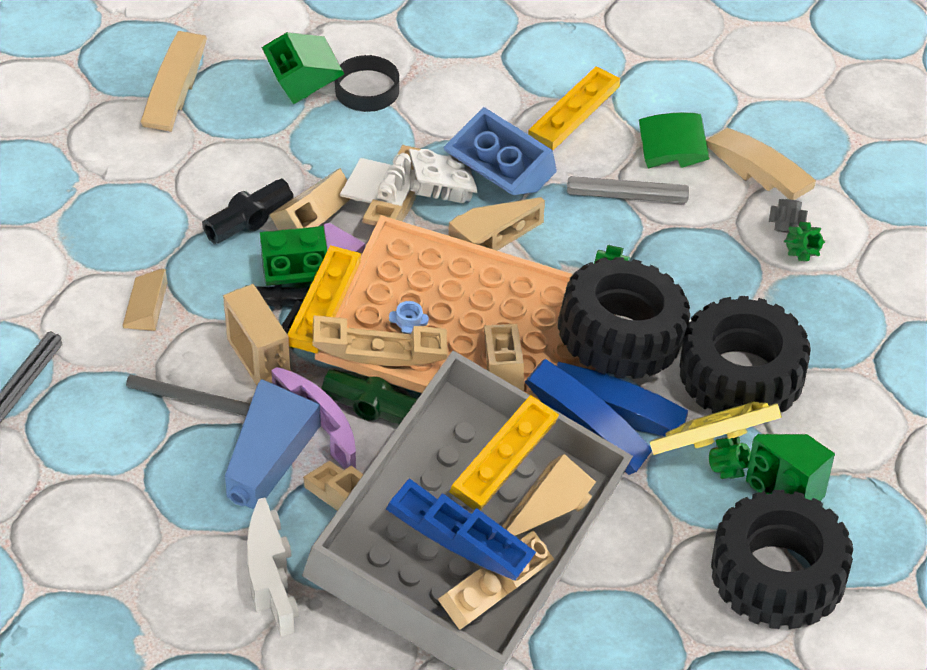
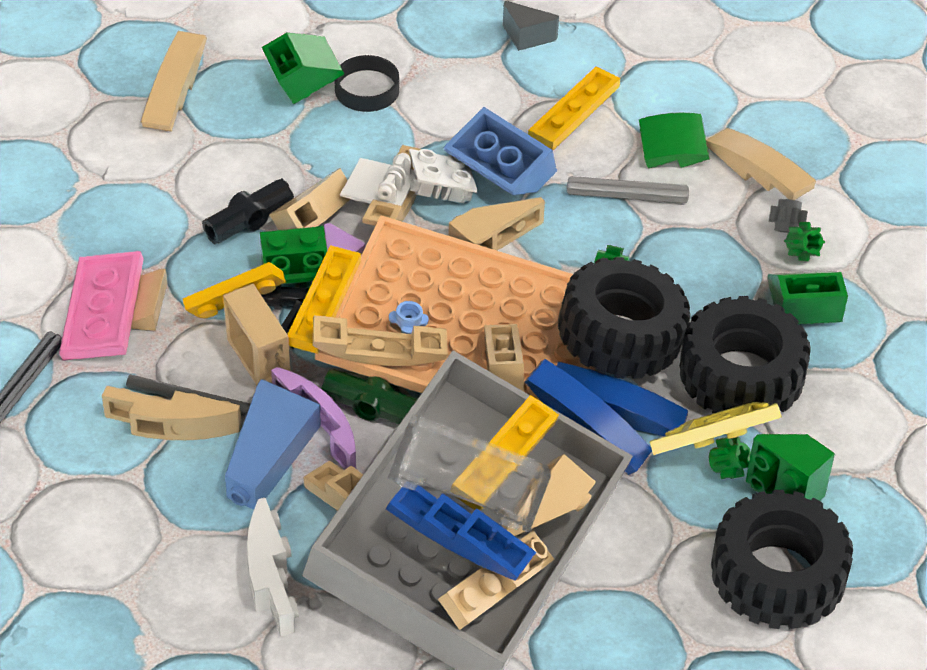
(101, 306): none -> bright pink tile
(181, 418): none -> tan slope
(210, 300): none -> yellow plate
(471, 471): none -> clear windscreen
(529, 26): none -> dark grey slope
(810, 295): none -> green slope

